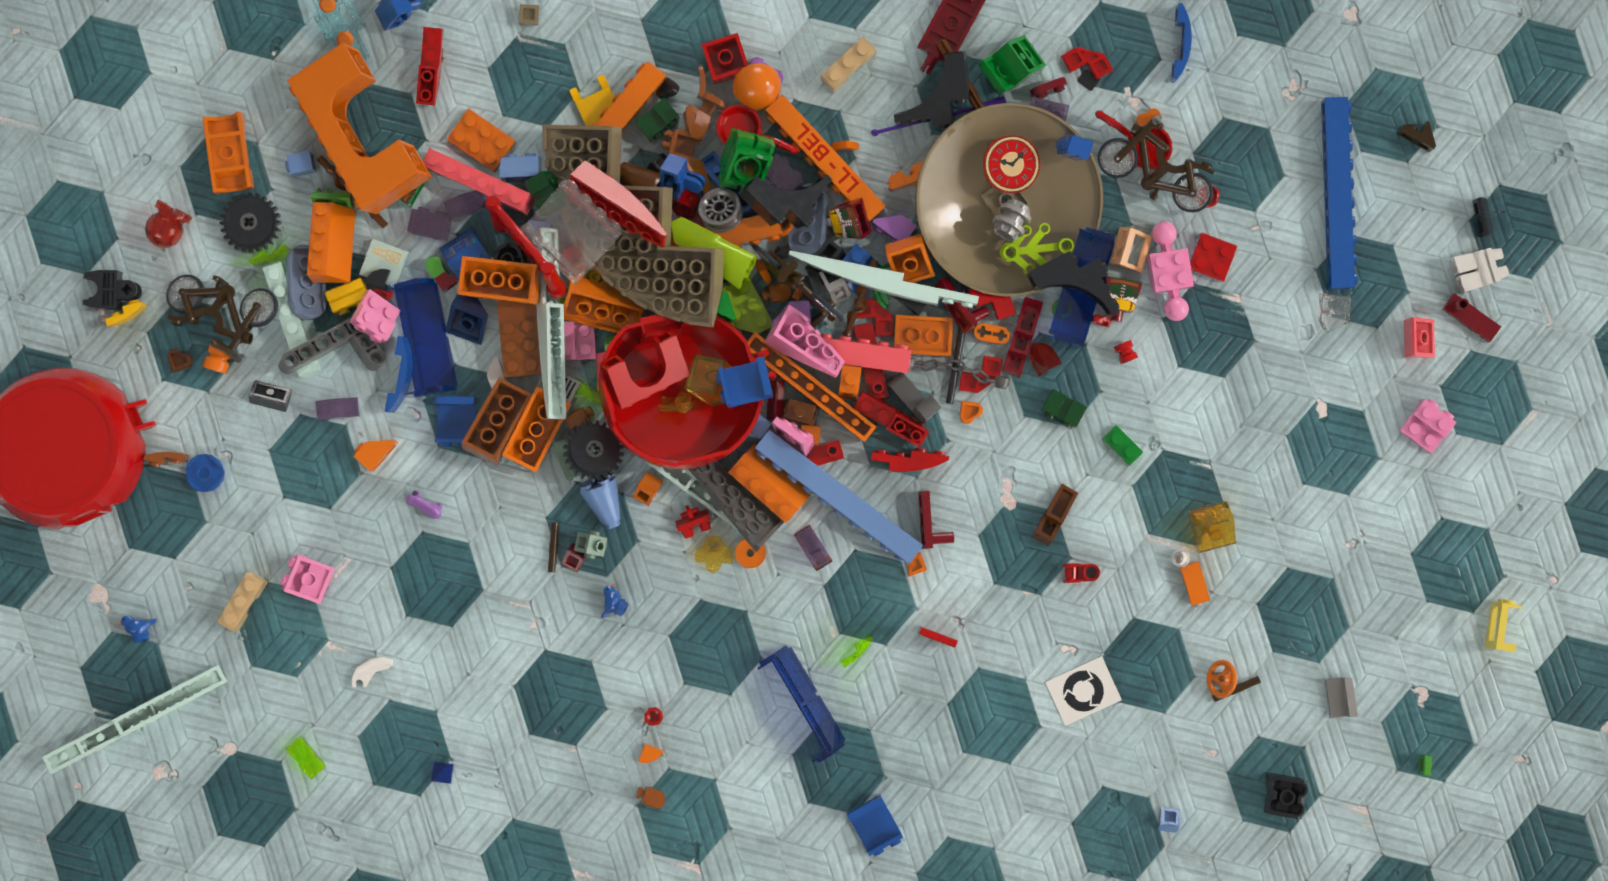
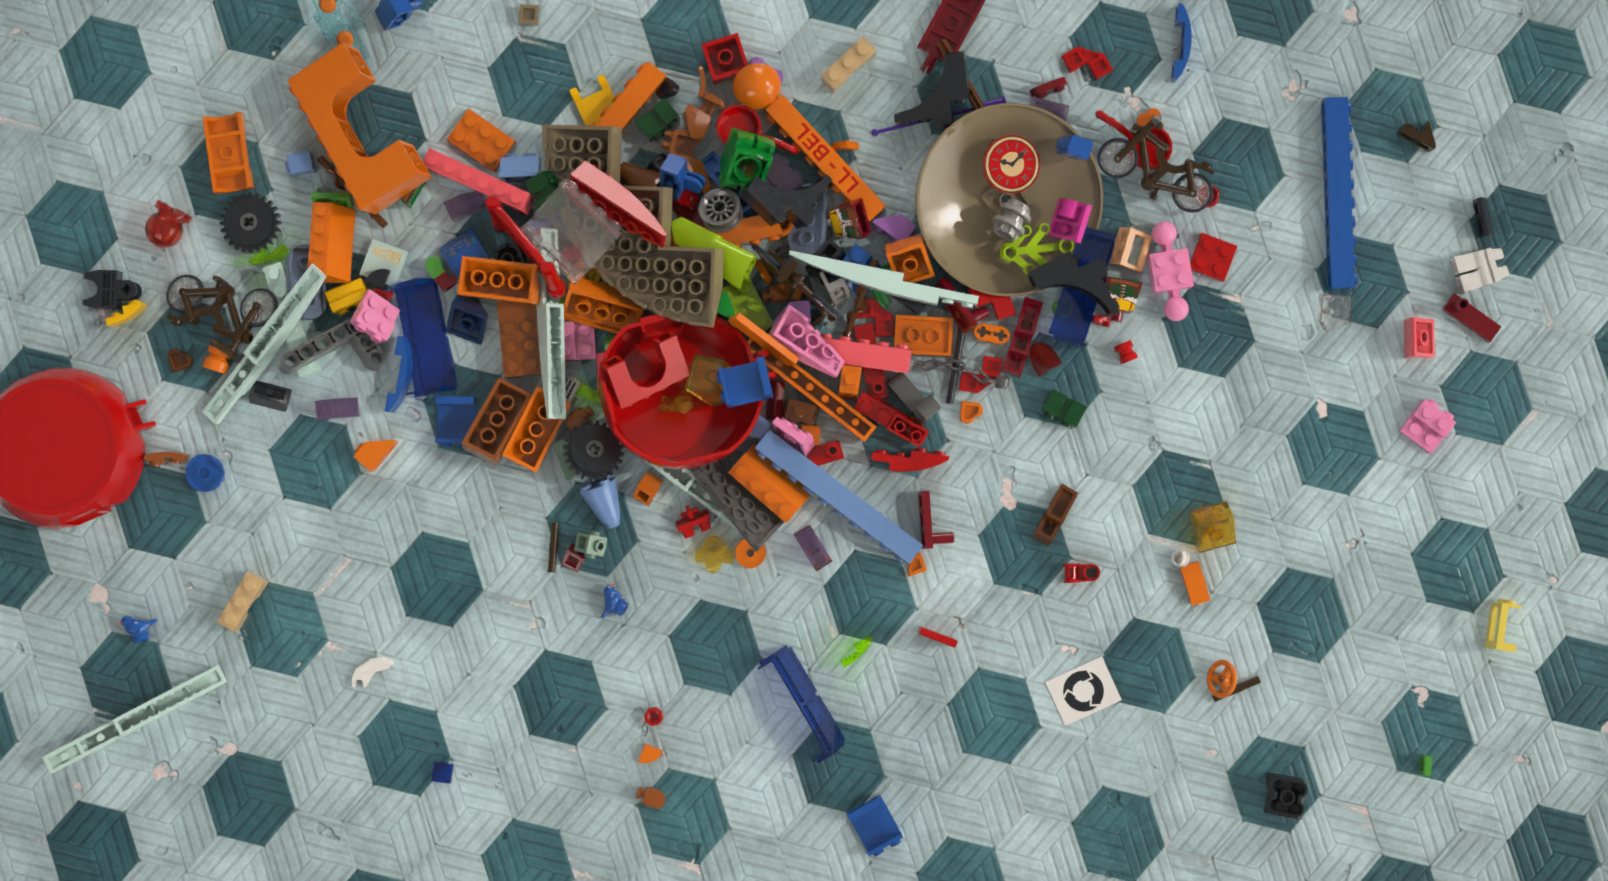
(265, 344): none -> light aqua slope
(306, 757): clear neon green slope -> none
(307, 578): bright pink plate -> none
(429, 224): clear purple brick -> none
(430, 66): red slope -> none
(430, 509): medium lavender piece -> none
(495, 372): white sticker -> none
(763, 339): none -> orange tile
(902, 180): orange slope -> none
(1012, 64): green bracket -> none
(1069, 220): none -> dark pink plate
(1088, 80): black sticker -> none
(1122, 445): green plate -> none
(1169, 819): medium blue slope -> none
(1341, 697): light grey panel -> none

